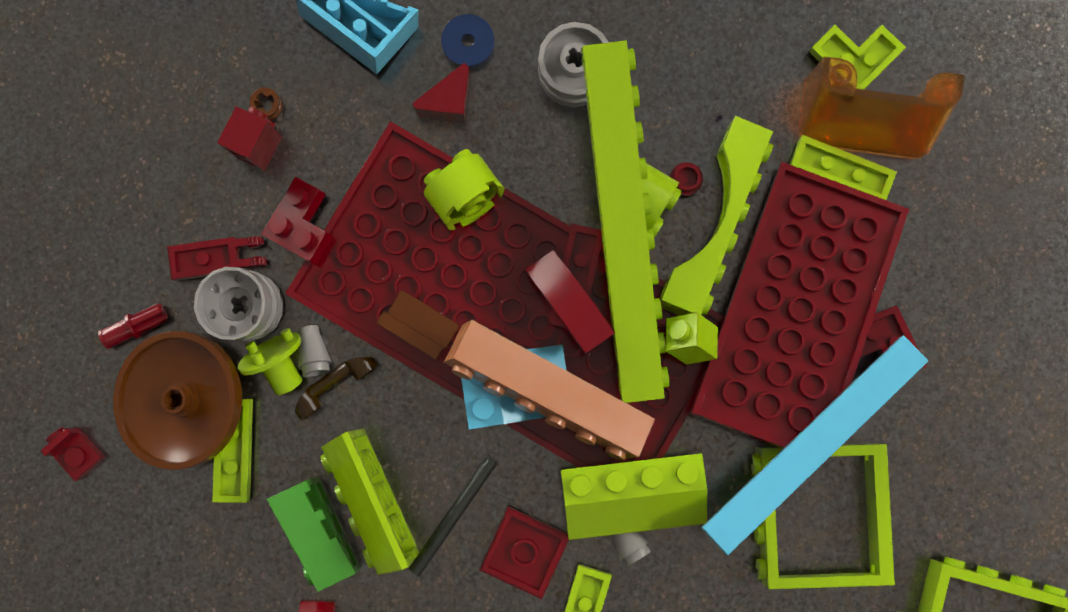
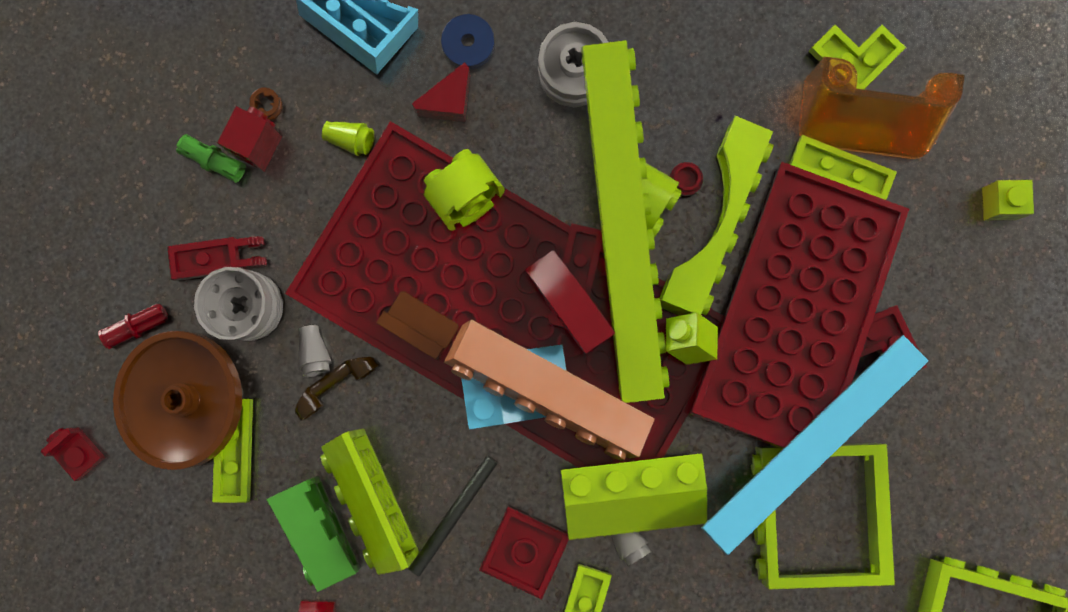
(210, 158): none -> bright green pin
(274, 361): lime piece -> none
(291, 224): dark red plate -> none
(349, 136): none -> lime cone
(1008, 200): none -> lime brick

